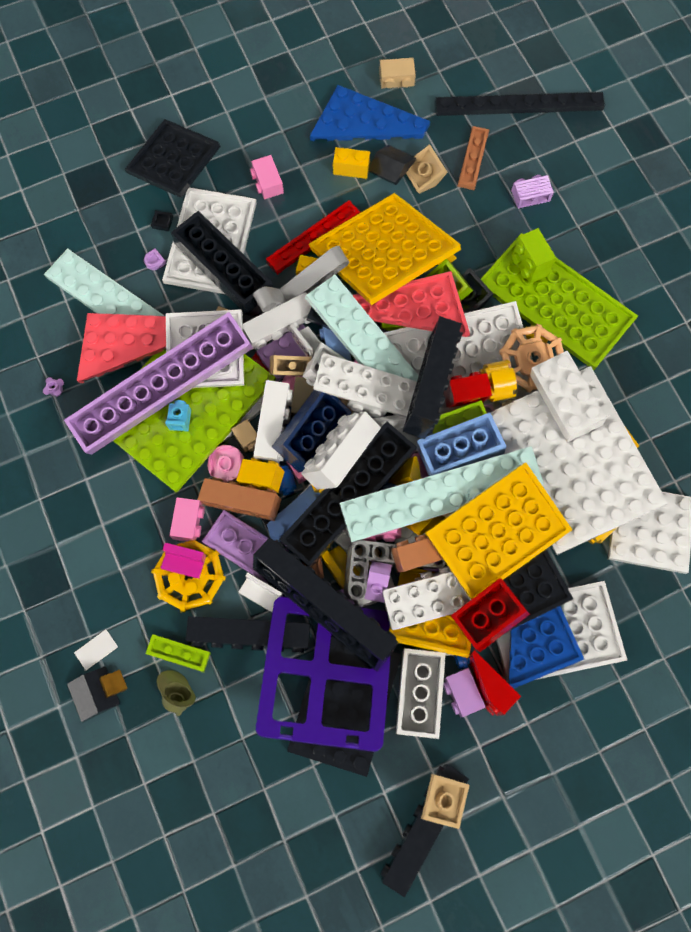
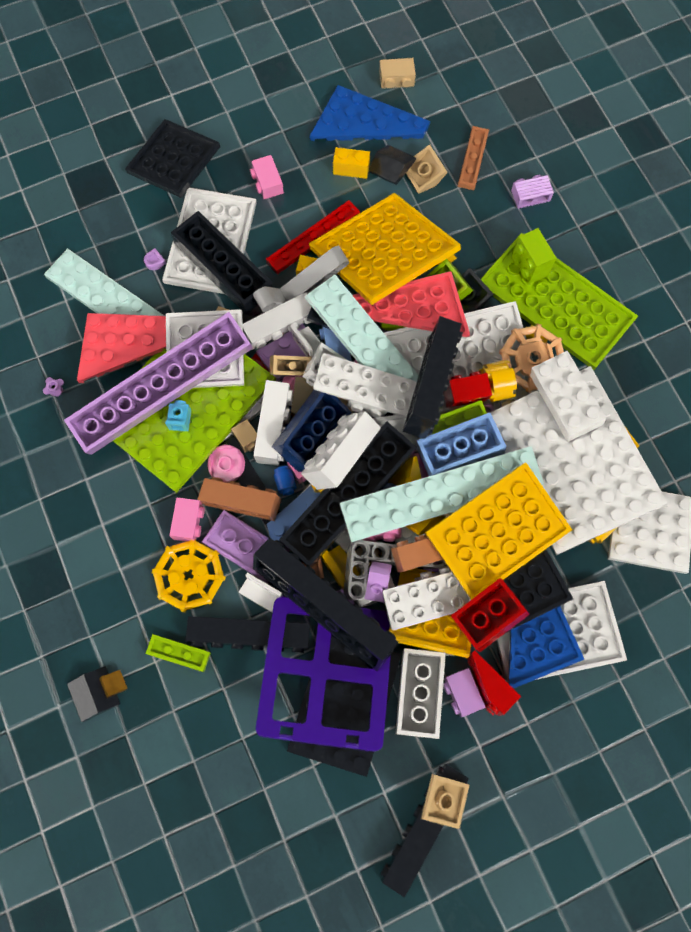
(96, 649): white sticker -> none
(162, 220): black tile -> none
(175, 691): olive piece -> none
(183, 560): dark pink panel -> none
(260, 474): yellow brick -> none
(462, 662): blue plate -> none
(519, 103): black plate -> none

